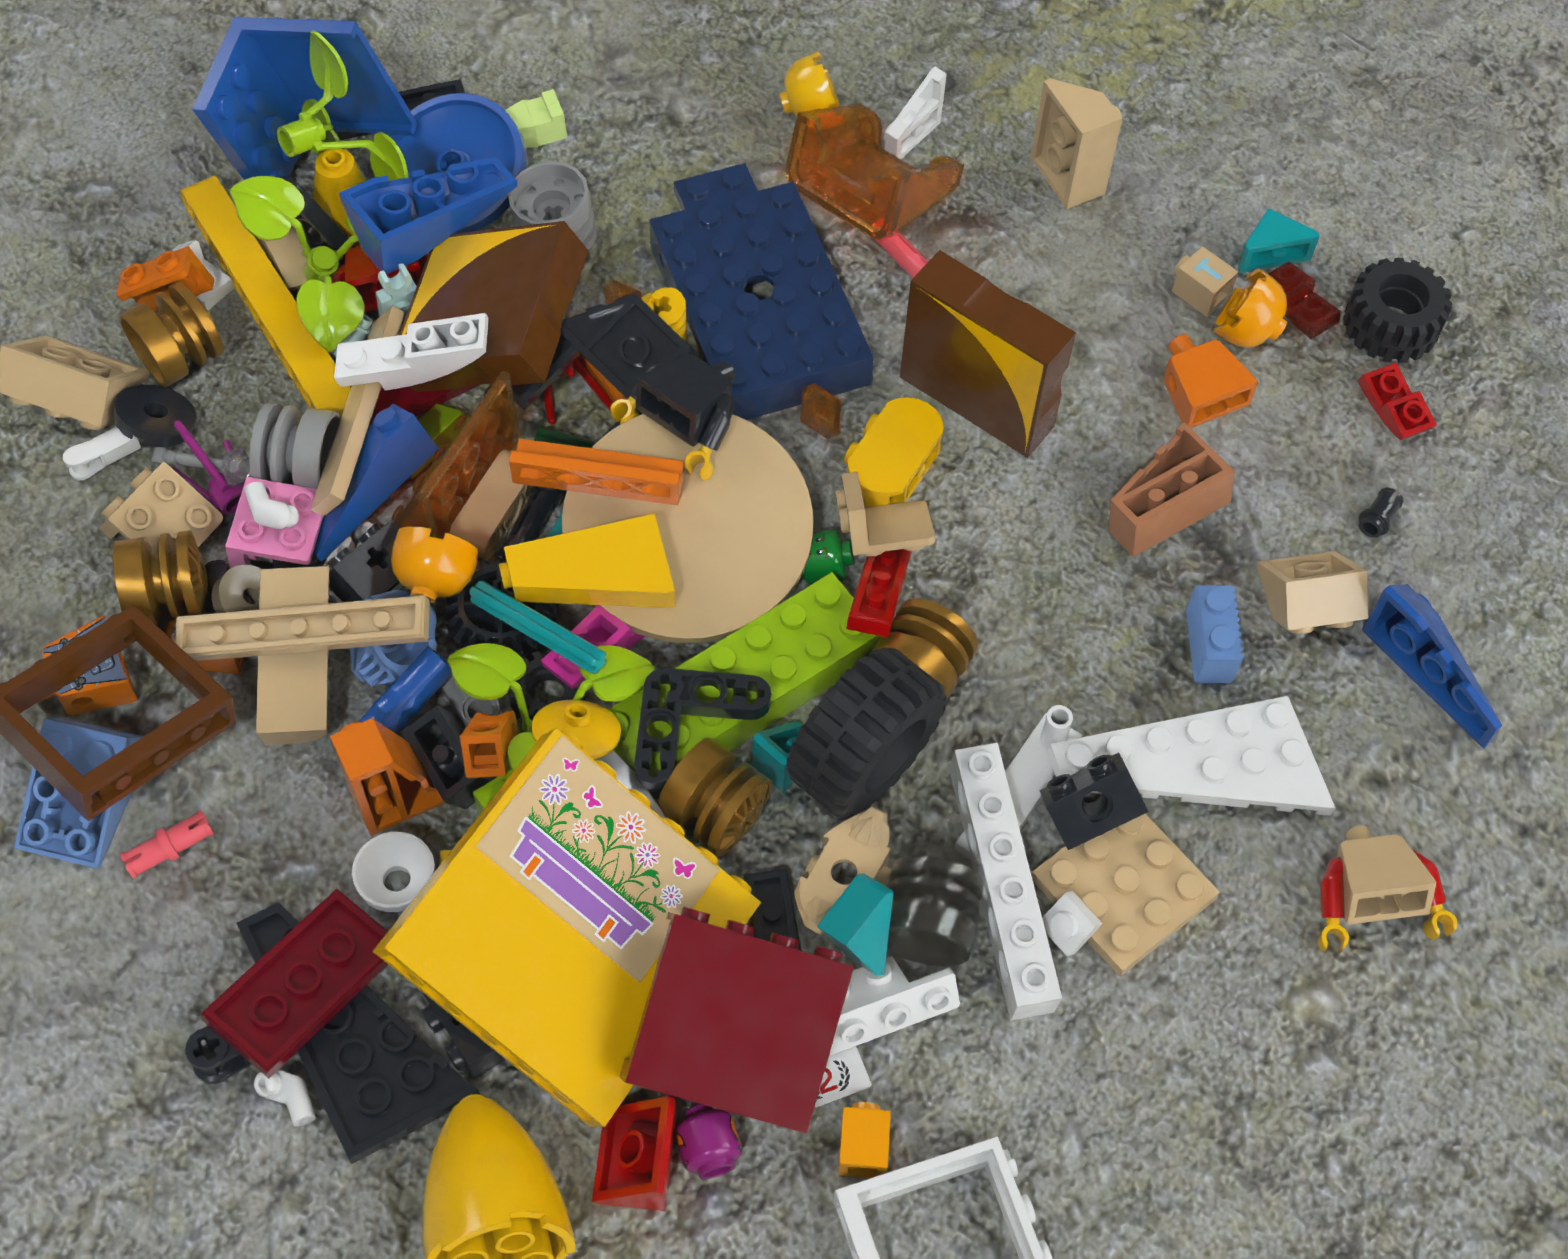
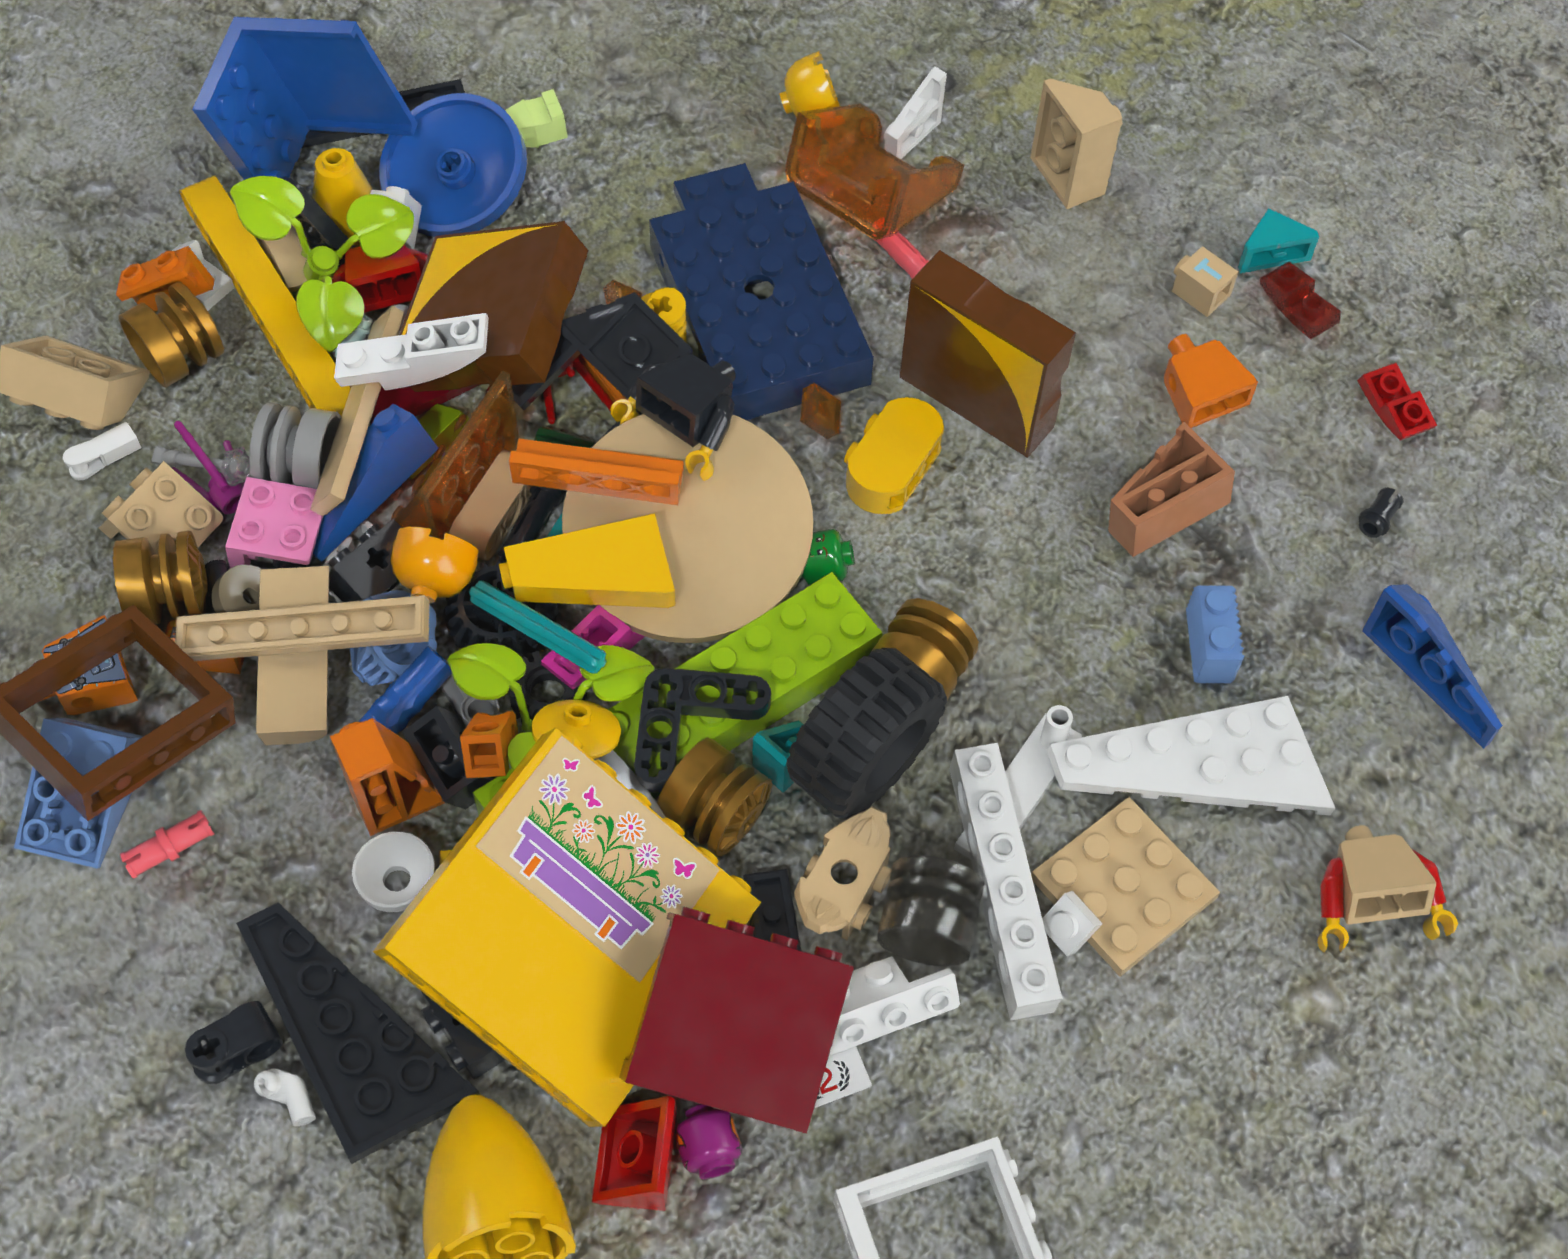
(138, 402): black tile -> none
(267, 511): white arm -> none
(299, 984): dark red tile -> none
(314, 128): lime plant -> none
(396, 291): light aqua plate -> none
(414, 214): blue wedge -> none
(554, 194): light grey wheel -> none
(861, 922): teal slope -> none
(864, 1141): light orange brick -> none
(879, 592): red tile -> none
(884, 526): tan bracket -> none
(1083, 821): black brick -> none
(1253, 312): light orange cylinder -> none
(1314, 591): tan slope -> none
(1405, 288): black tyre -> none

